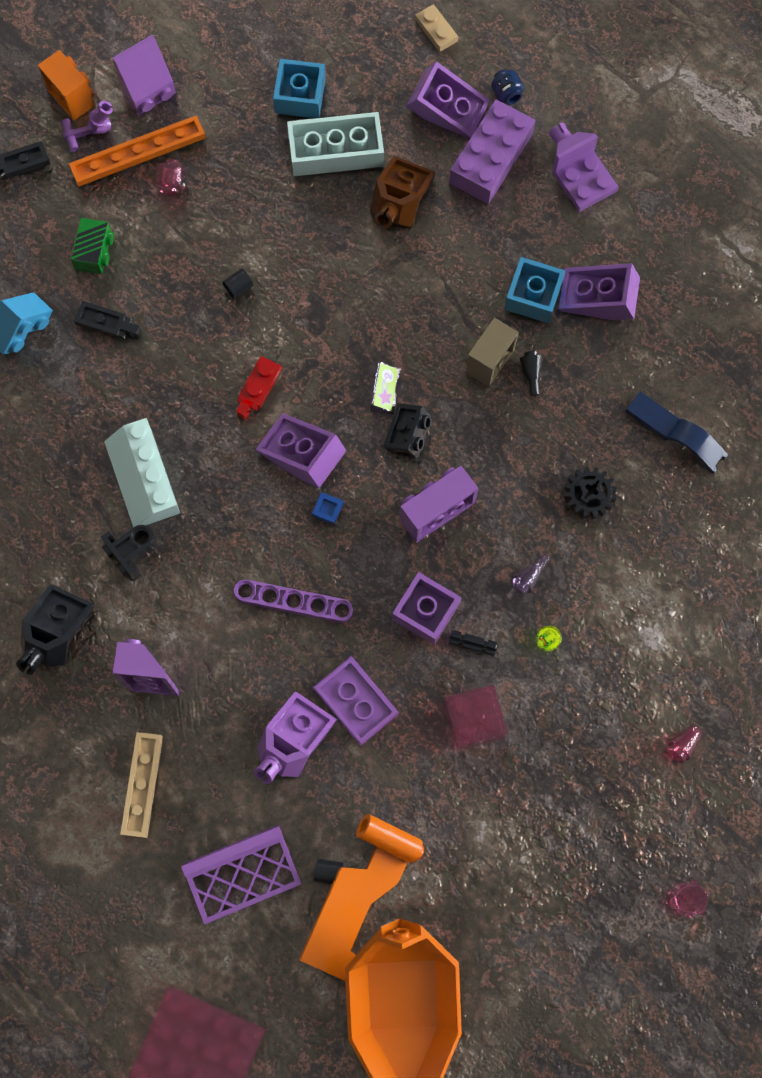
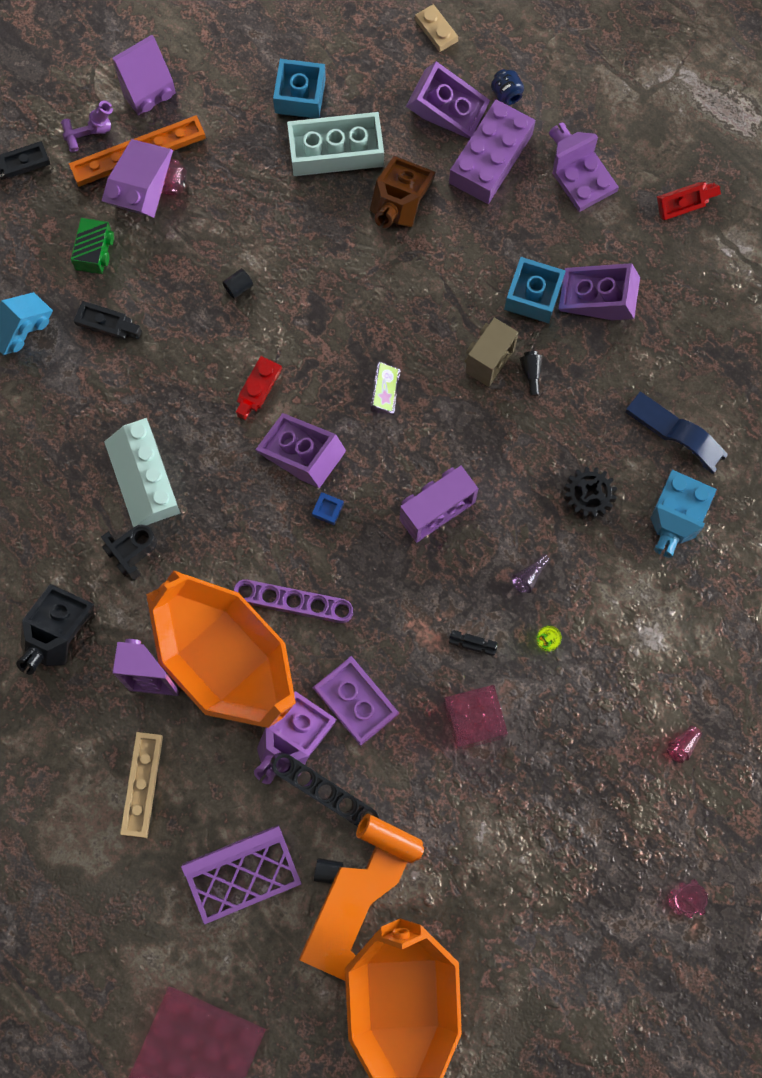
(67, 84): orange brick -> none
(138, 178): none -> medium lavender slope
(220, 651): none -> orange panel
(312, 788): none -> black beam
(408, 429): black bracket -> none
(426, 608): medium lavender brick -> none
(680, 511): none -> dark azure plate
(686, 199): none -> red hinge

